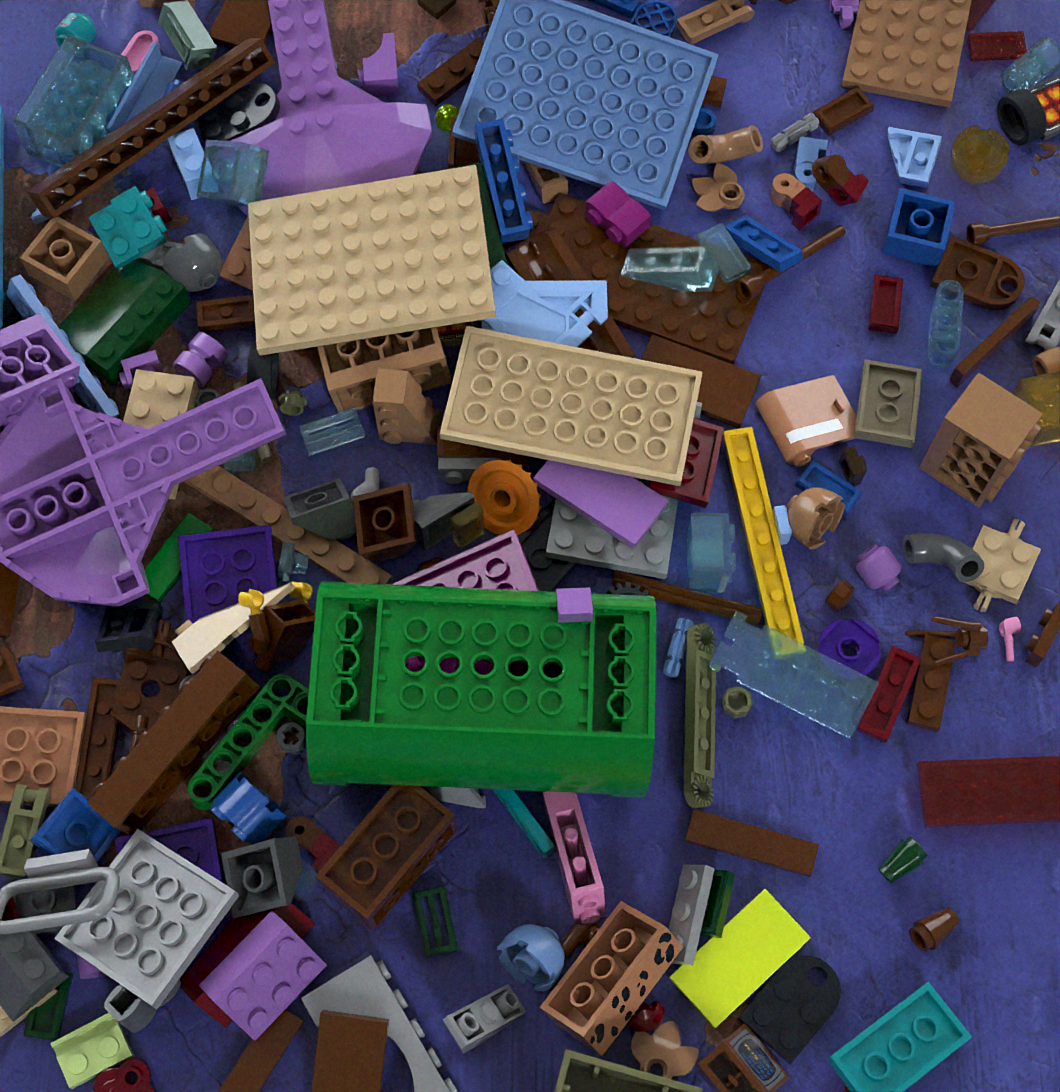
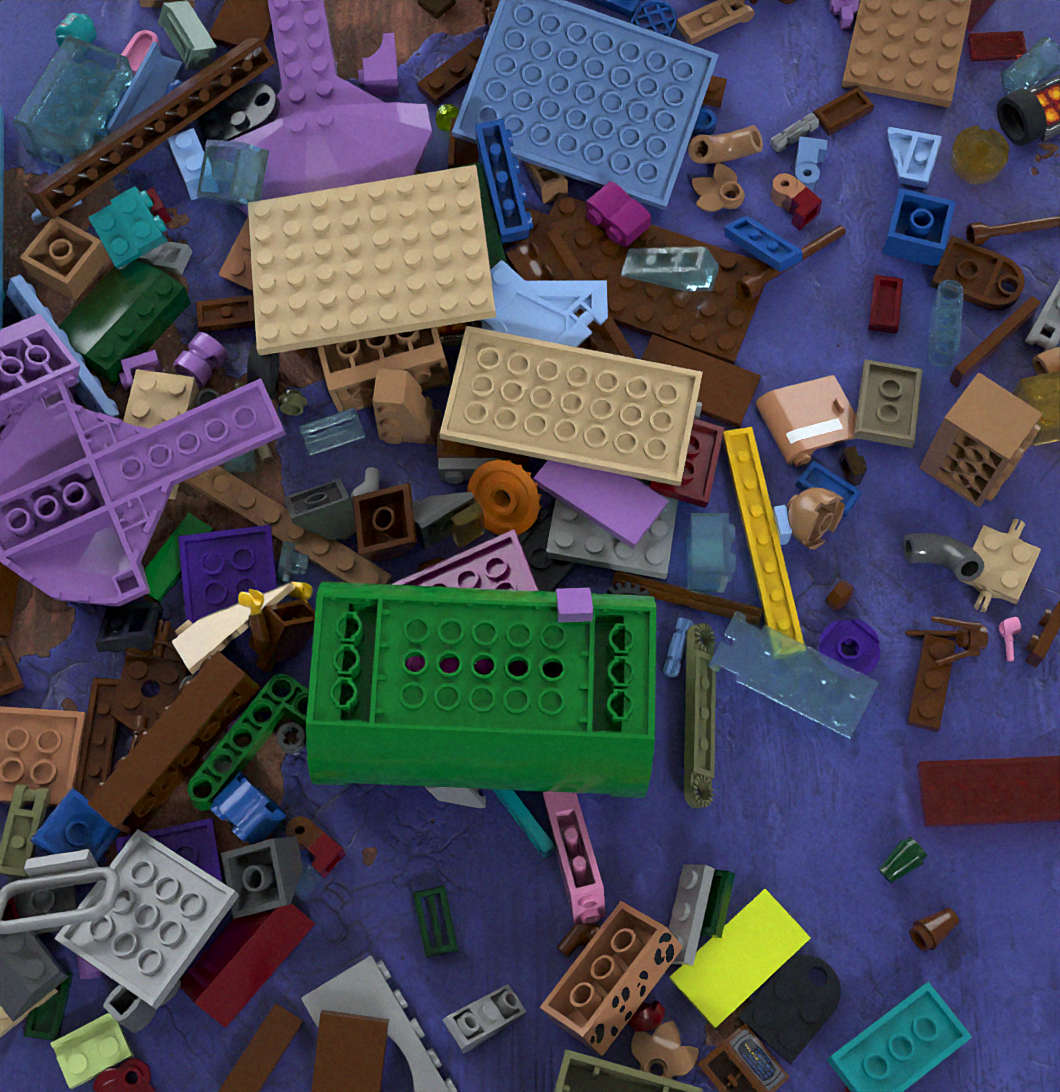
(195, 263): dark grey cylinder -> none
(262, 975): medium lavender brick -> none
(387, 853): reddish brown brick -> none
(533, 955): medium blue cylinder -> none
(725, 252): clear light blue tile -> none
(736, 702): olive tile -> none
(751, 843): reddish brown tile -> none
(838, 179): leg -> none
(878, 567): medium lavender head -> none
(889, 695): dark red plate -> none

